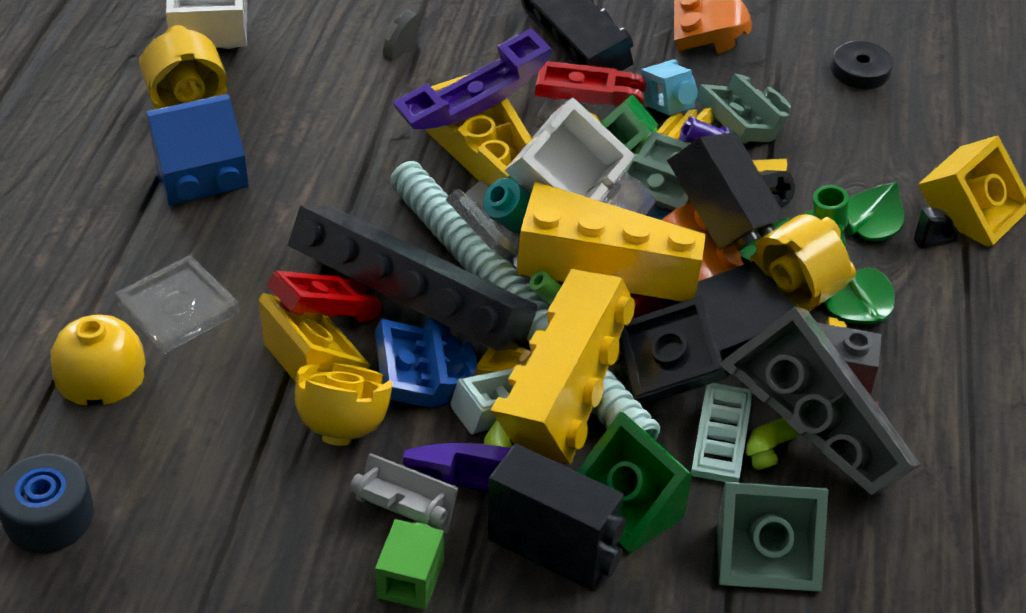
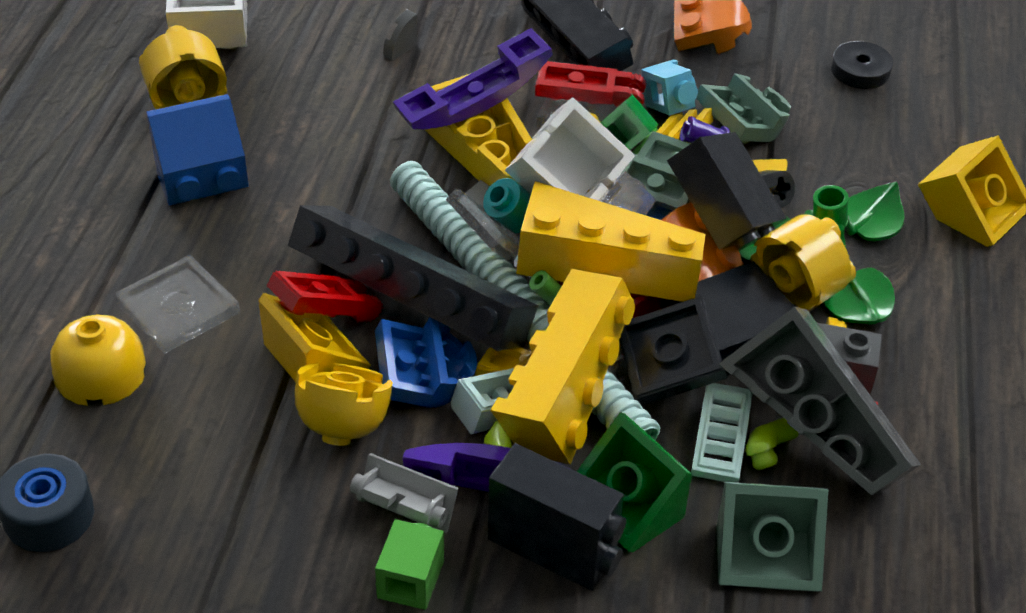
(934, 228): black tile -> none

